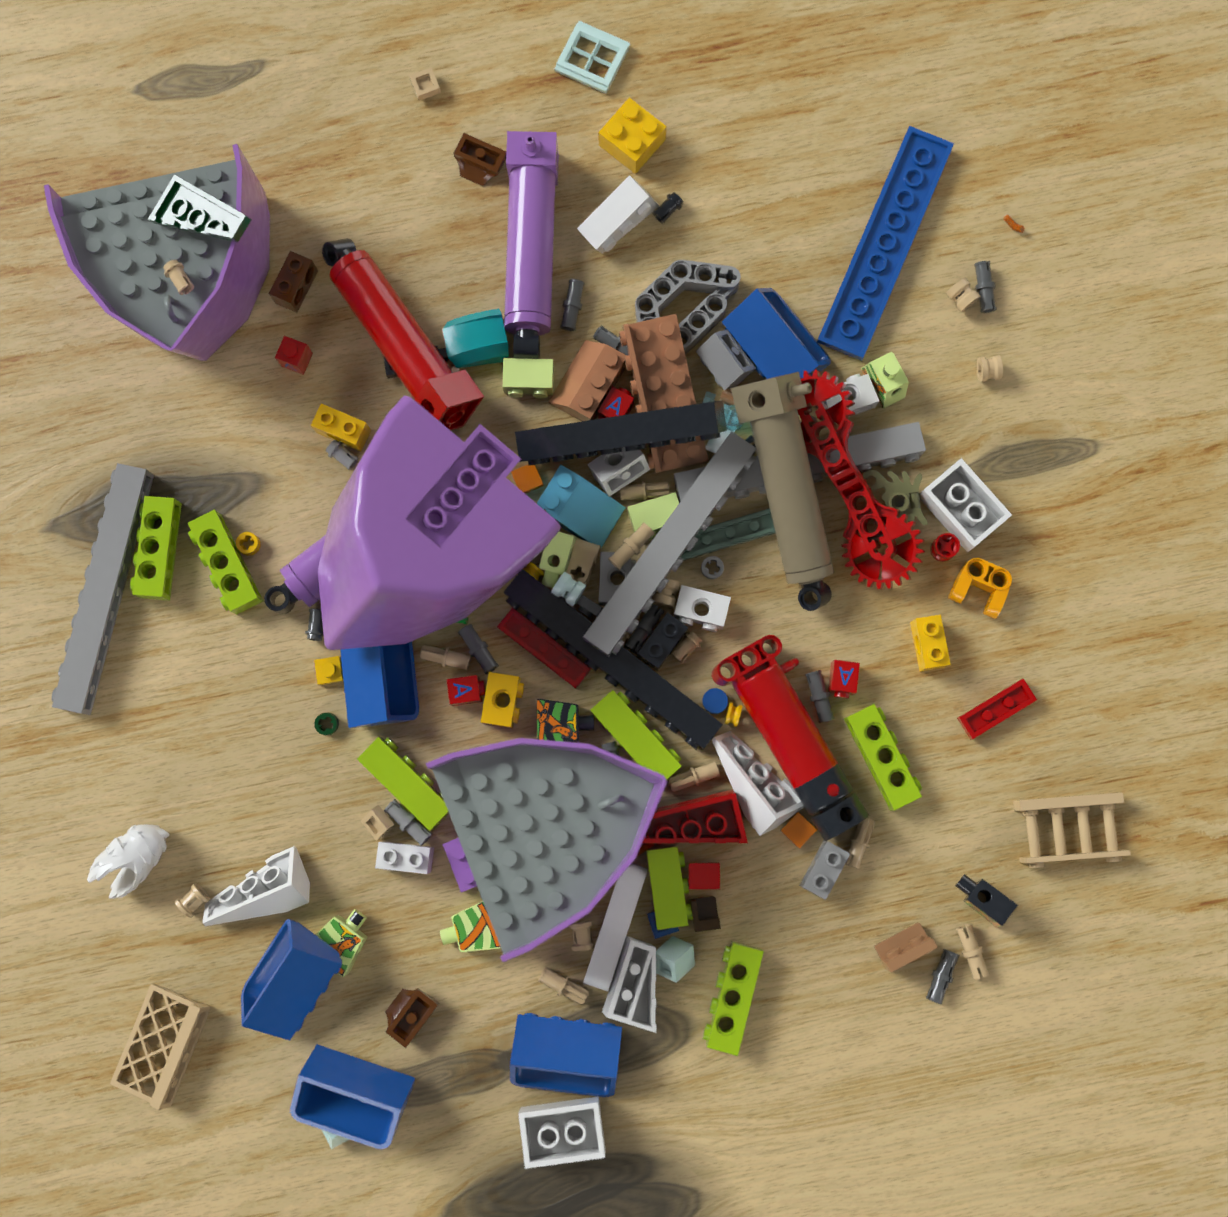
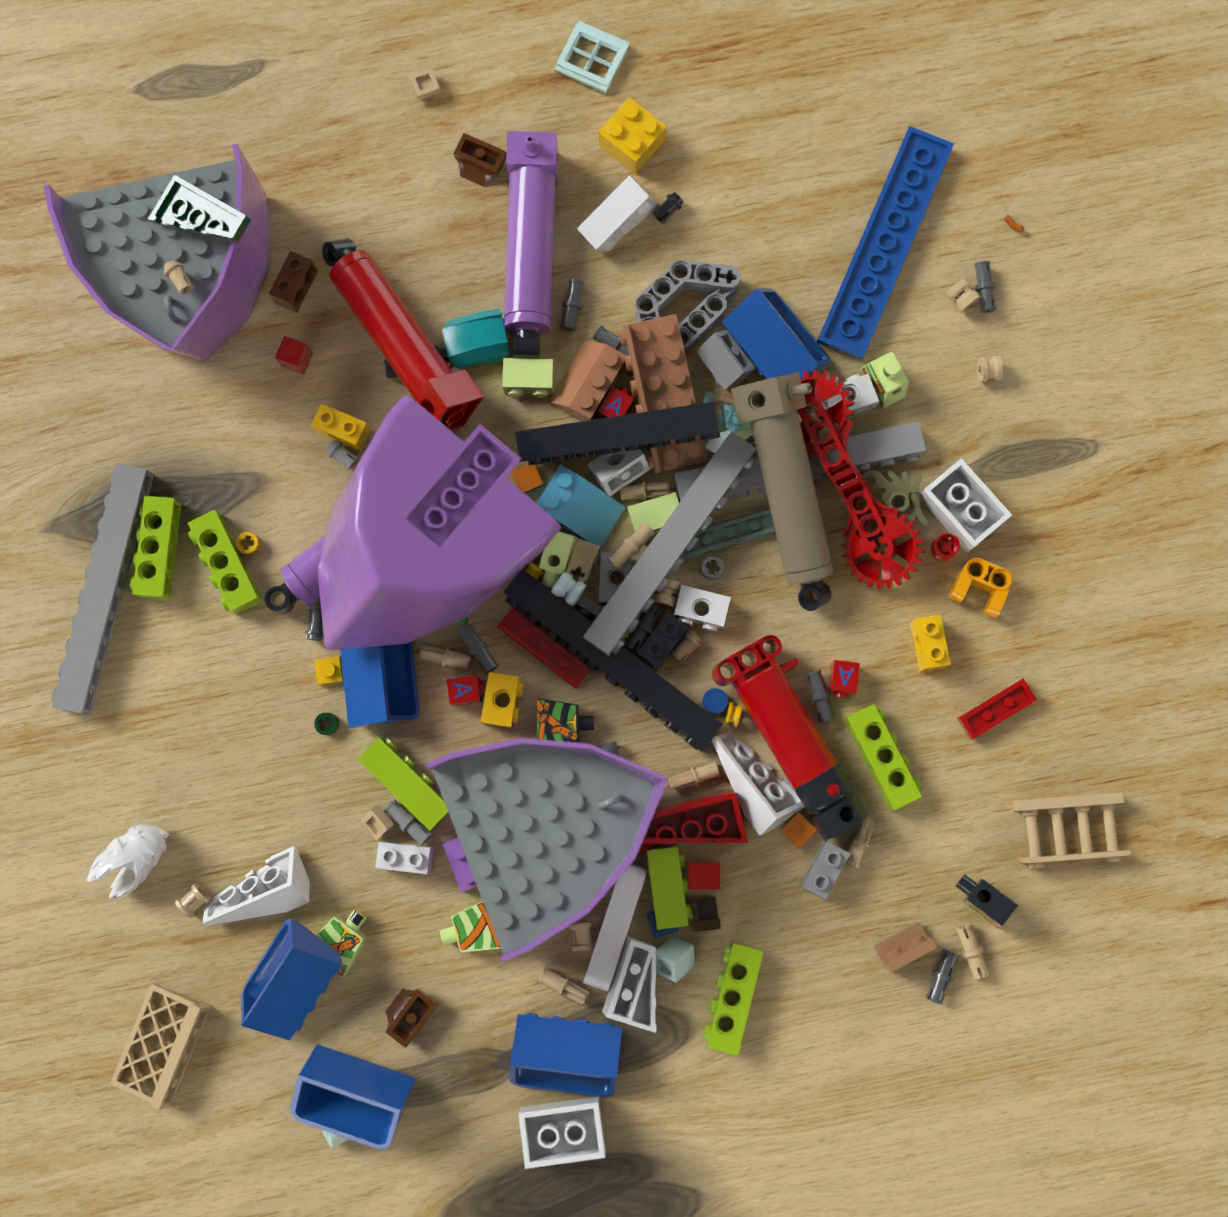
(634, 736): lime brick -> none

